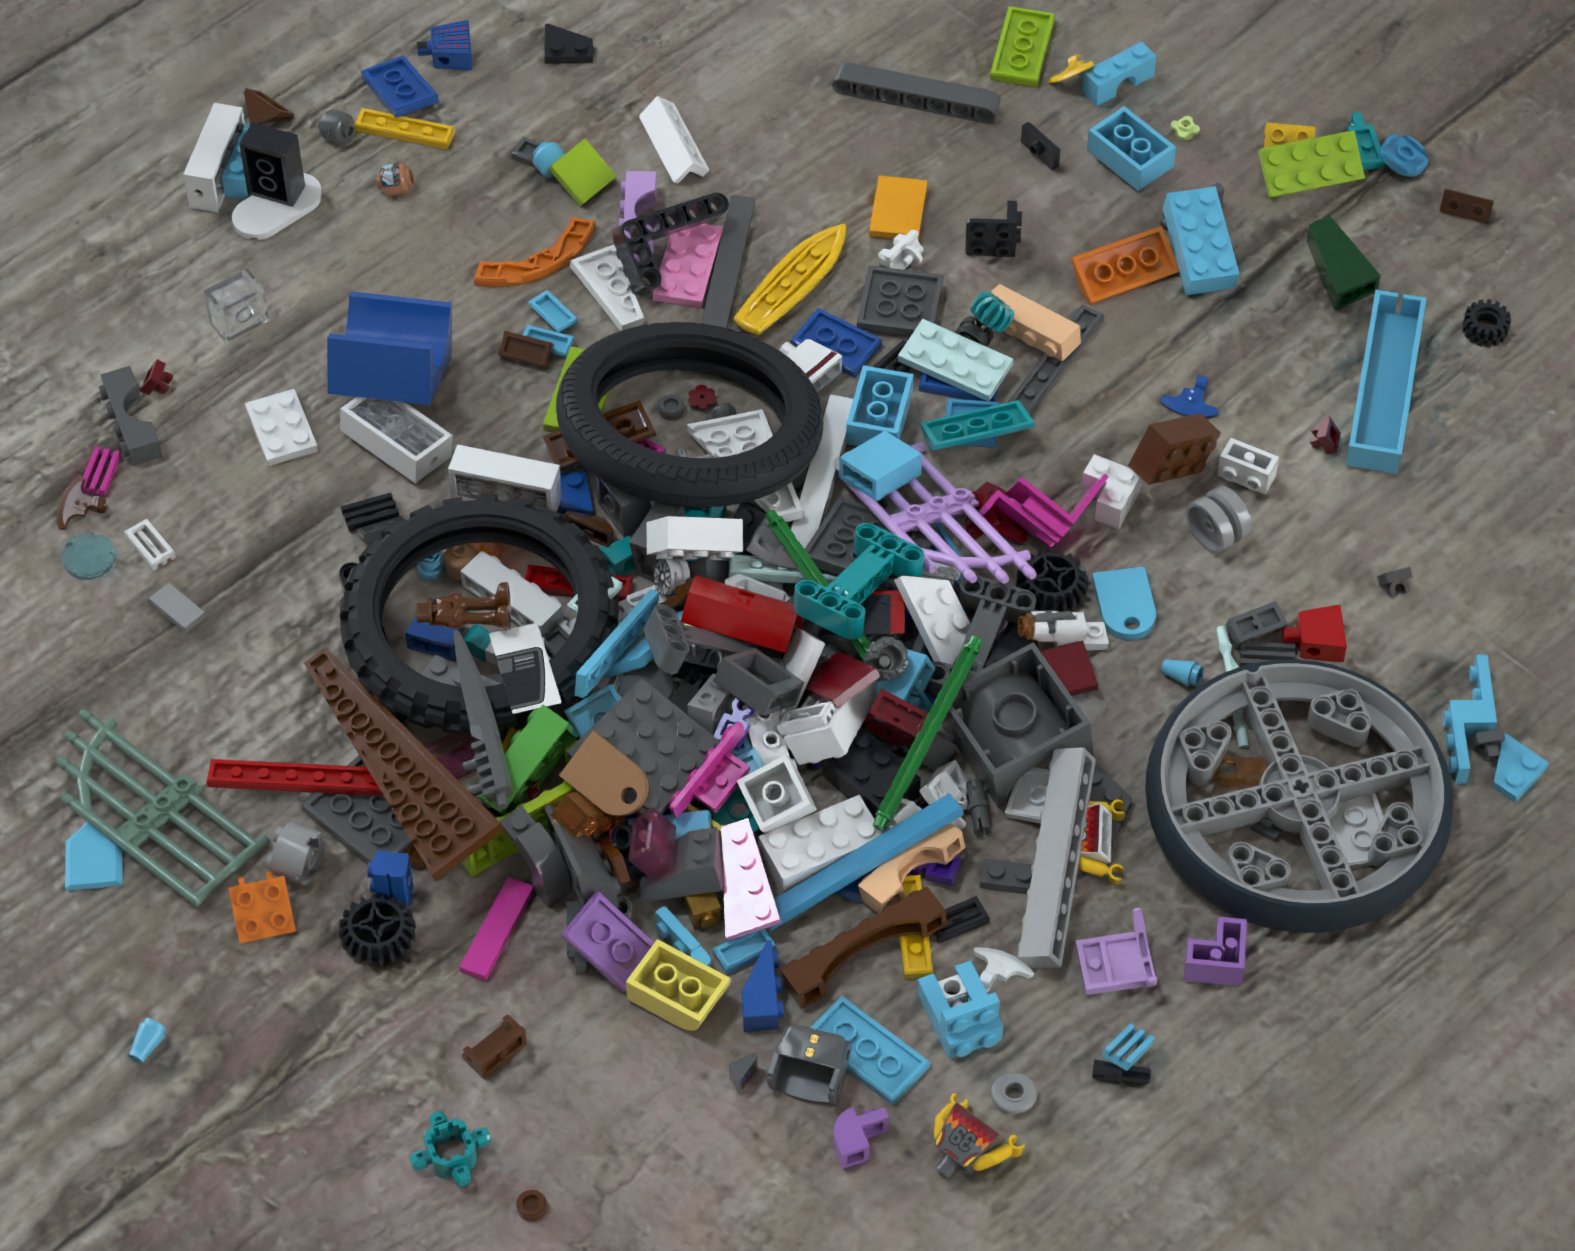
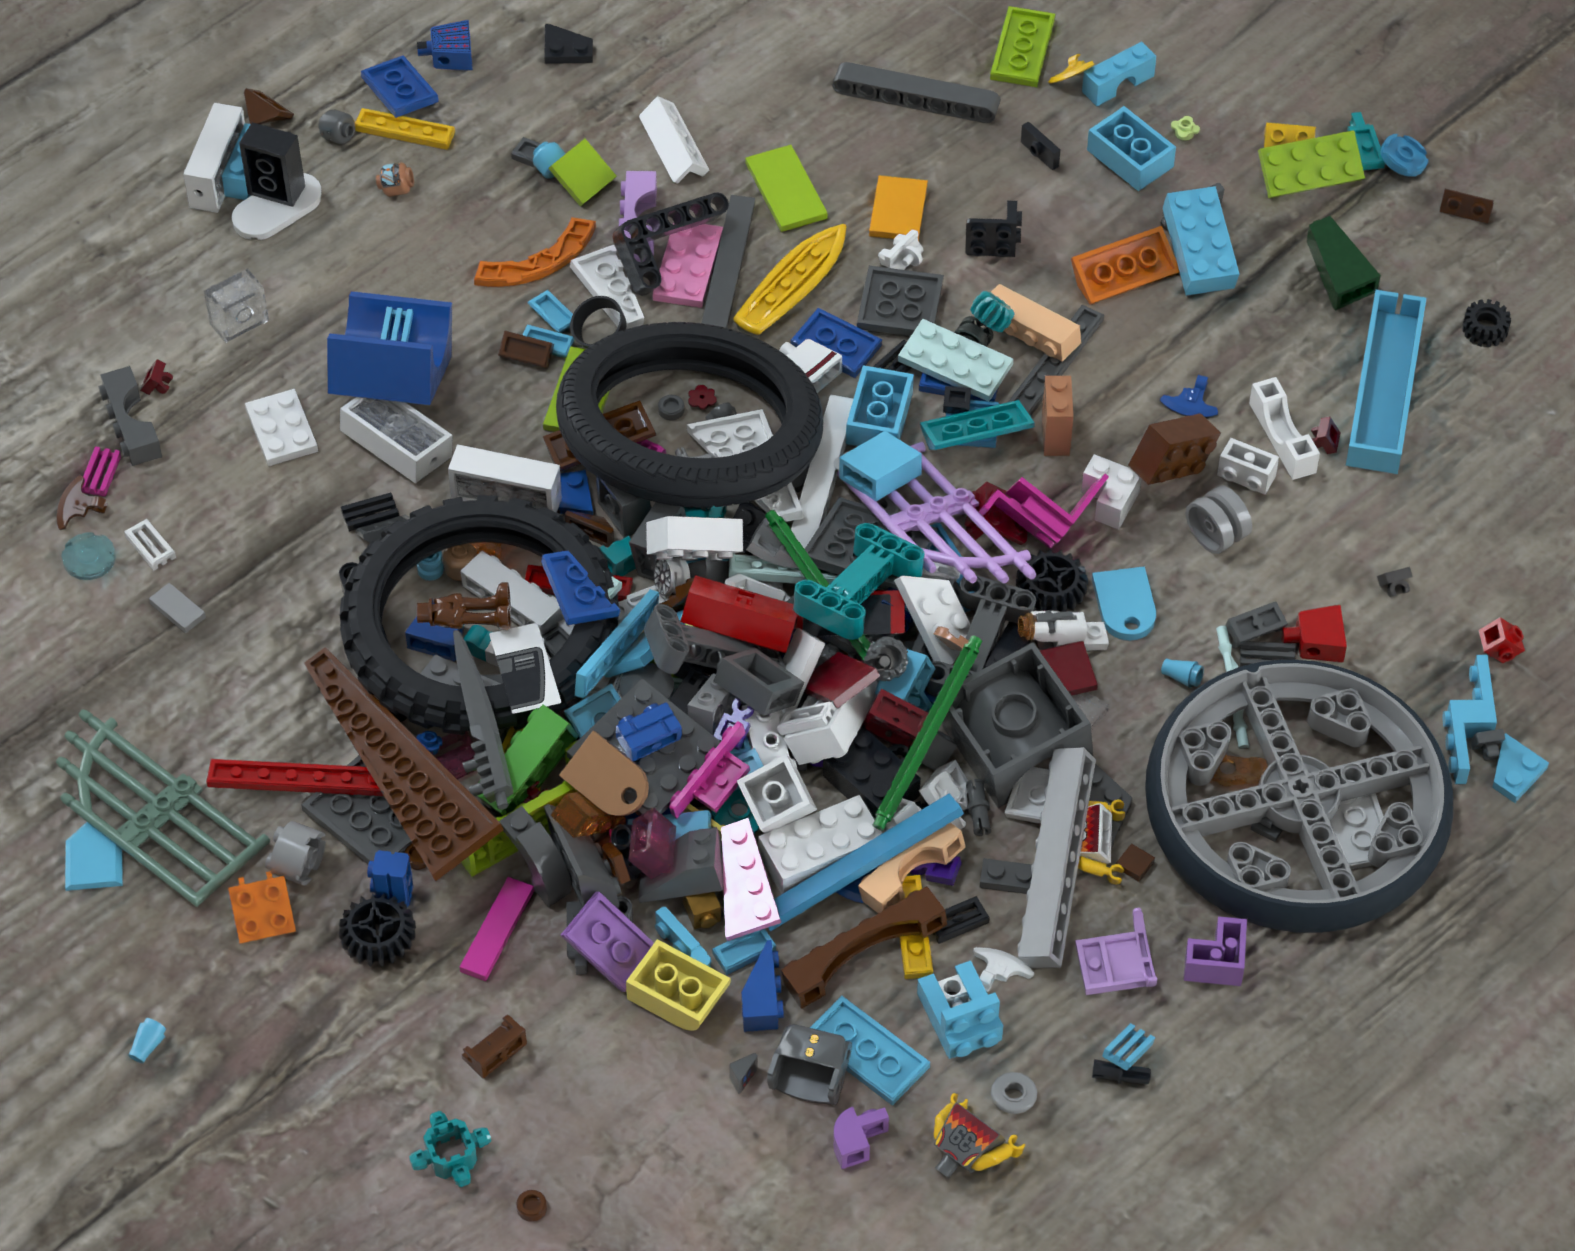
(398, 314): none -> medium azure tile
(430, 741): none -> blue plate
(574, 591): none -> blue wing
(587, 308): none -> black tyre
(648, 731): none -> blue brick
(786, 188): none -> lime tile
(948, 639): none -> nougat tile
(956, 399): none -> black tile
(1057, 415): none -> nougat brick
(1136, 862): none -> reddish brown tile
(1271, 408): none -> white arch
(1502, 640): none -> red brick

